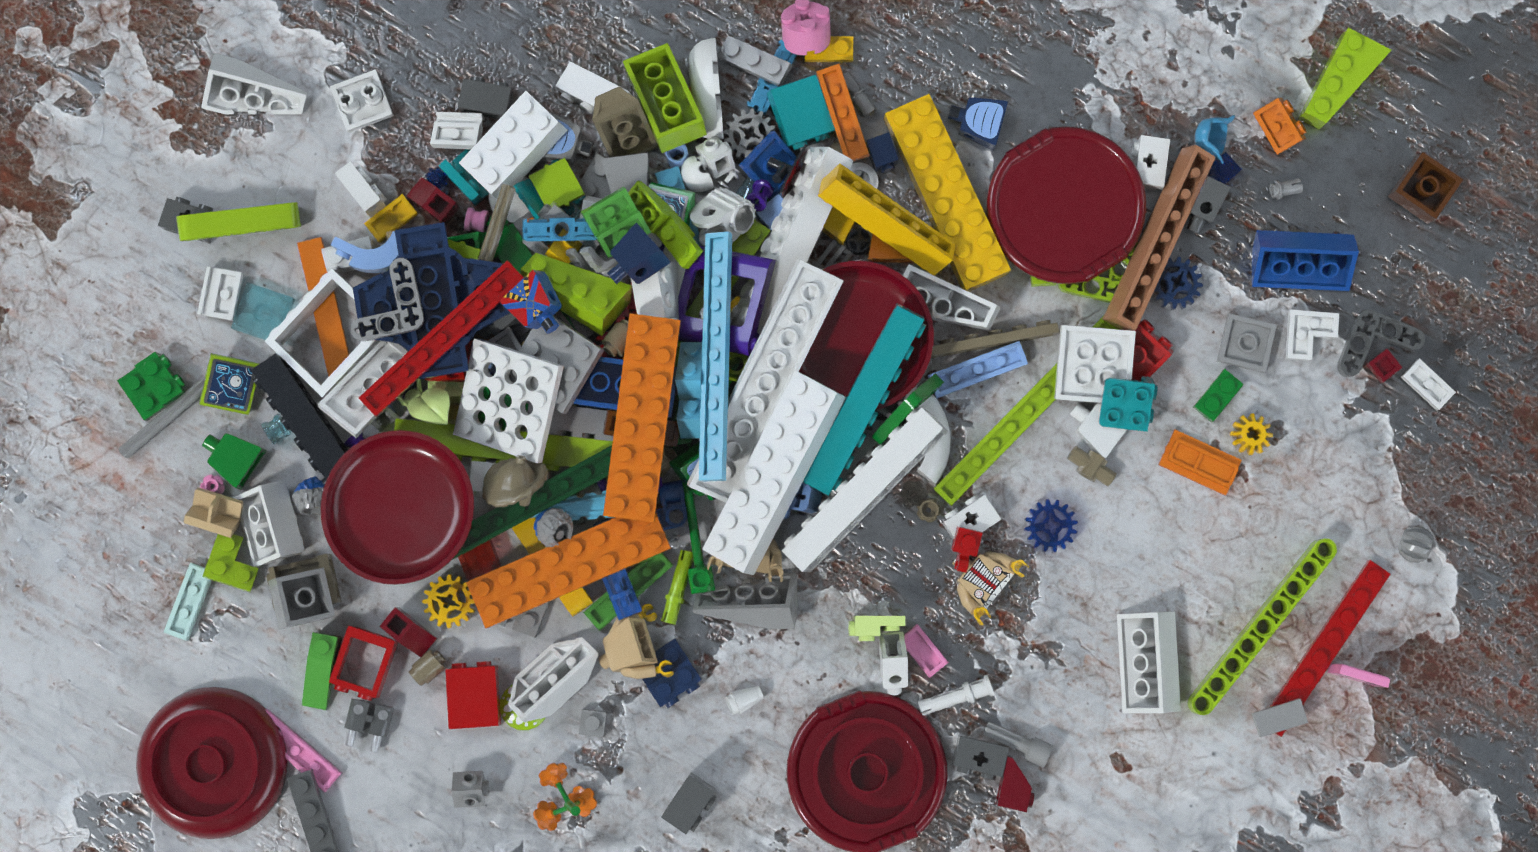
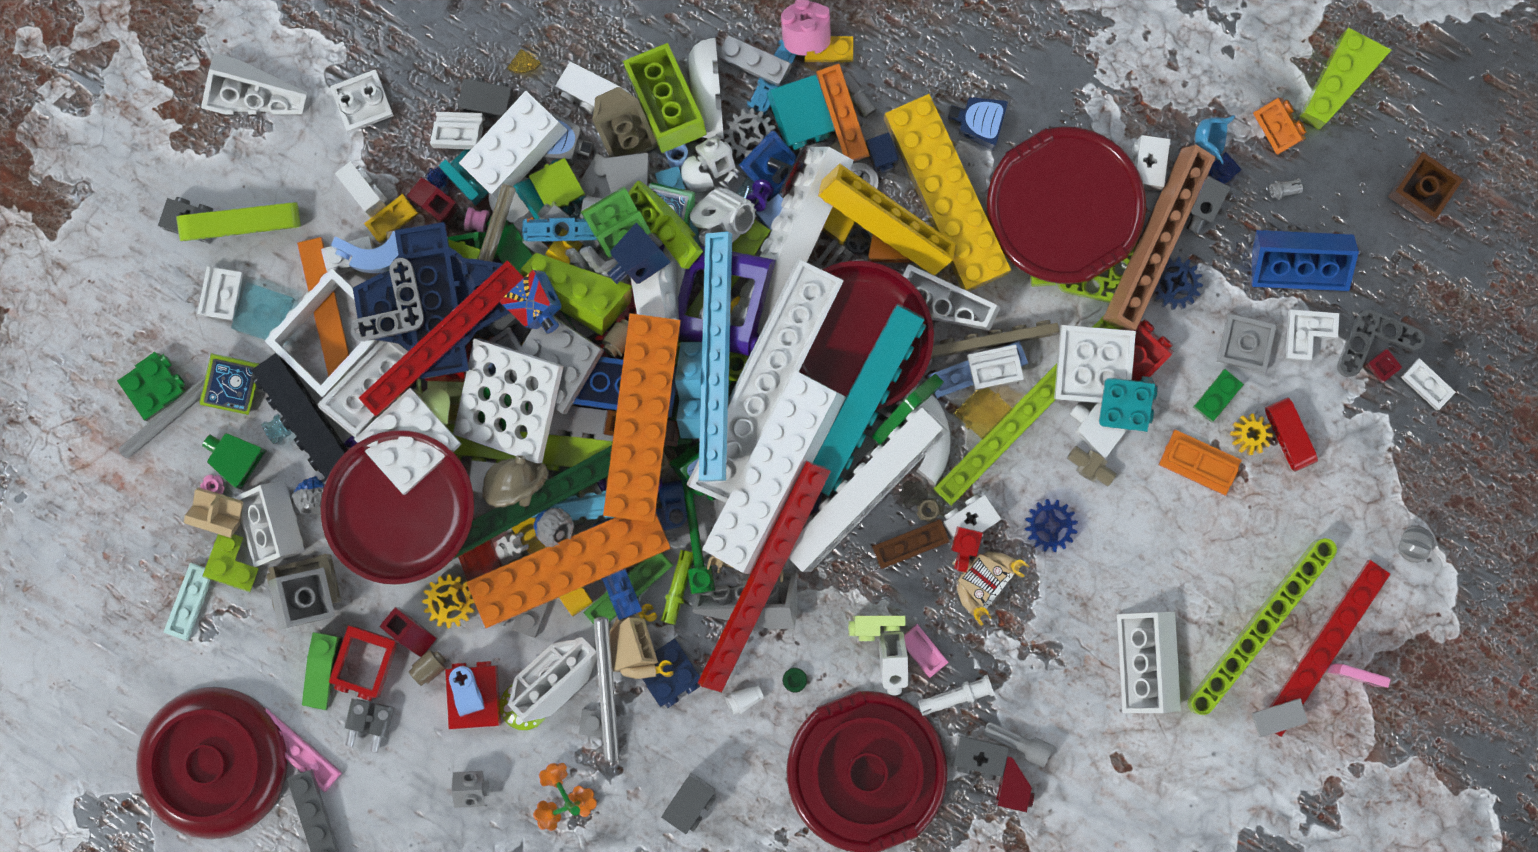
(405, 459): none -> white plate
(466, 696): none -> light blue piece
(509, 548): none -> white plate
(523, 63): none -> clear yellow tile
(606, 689): none -> light grey axle
(764, 576): none -> red plate
(794, 680): none -> dark green tile
(910, 544): none -> reddish brown plate
(983, 411): none -> clear yellow piece
(995, 367): none -> white plate
(1291, 434): none -> red beam

